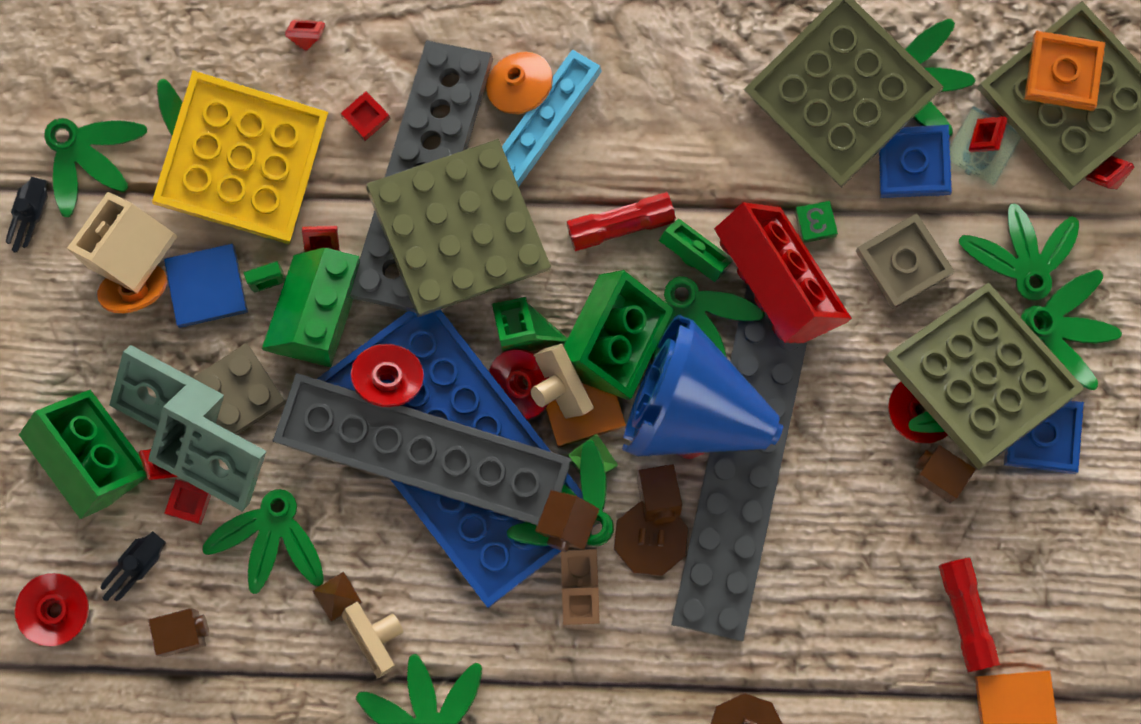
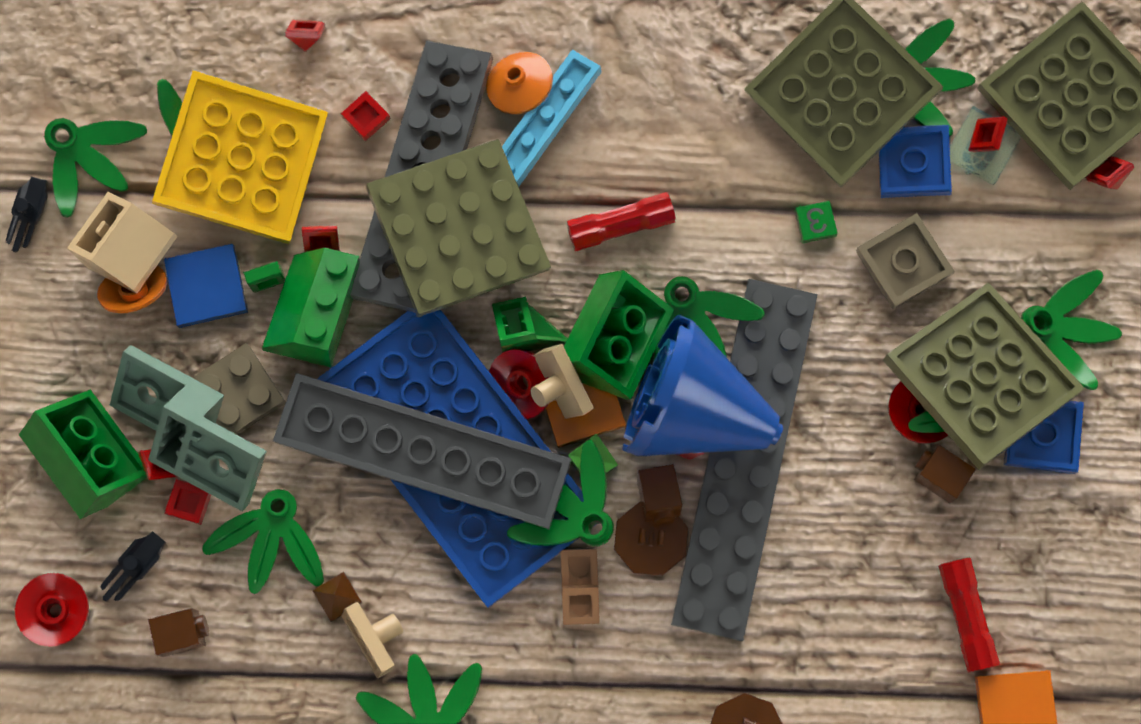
(387, 363): red dish -> none
(566, 521): reddish brown brick -> none
(696, 250): green plate -> none
(781, 273): red slope -> none
(1025, 245): green plant -> none
(1064, 71): orange tile -> none

